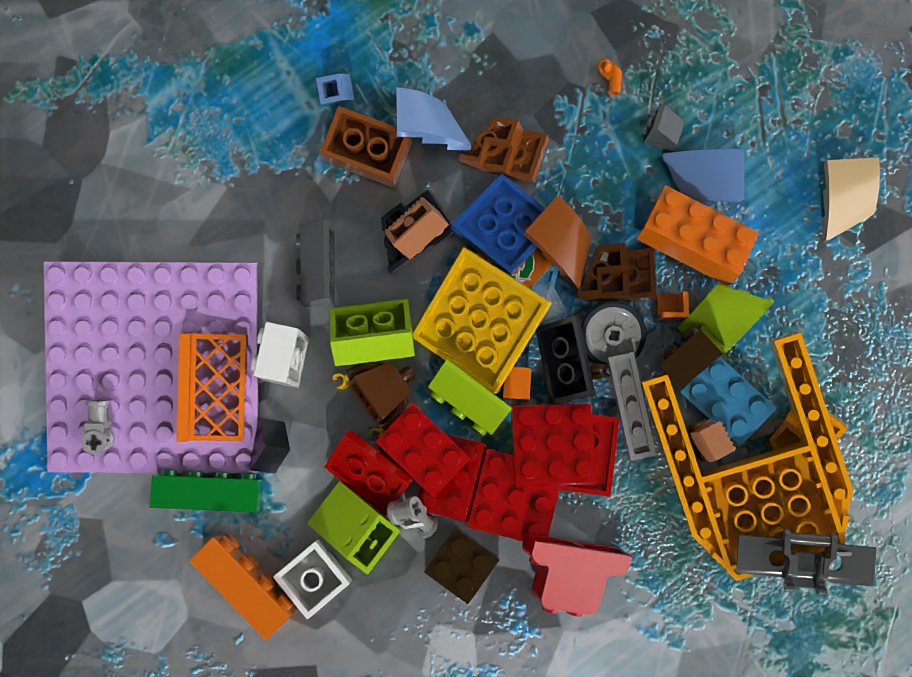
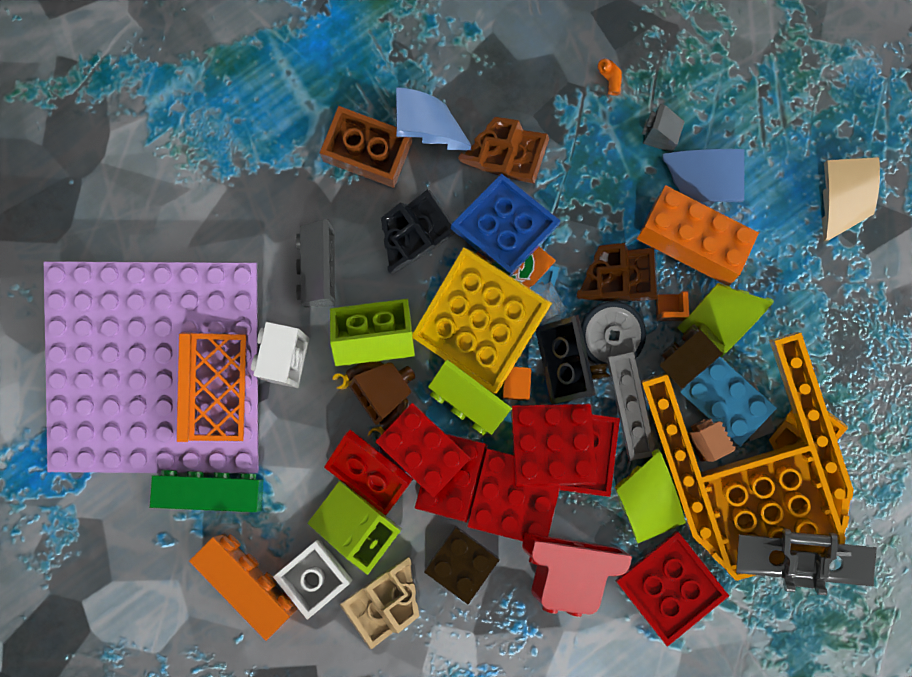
(97, 426): light grey connector -> none
(269, 446): black slope -> none
(335, 89): medium blue brick -> none
(383, 604): none -> tan slope
(412, 515): light grey connector -> none
(416, 228): nougat brick -> none
(562, 239): dark orange slope -> none
(650, 499): none -> lime slope
(672, 588): none -> red plate

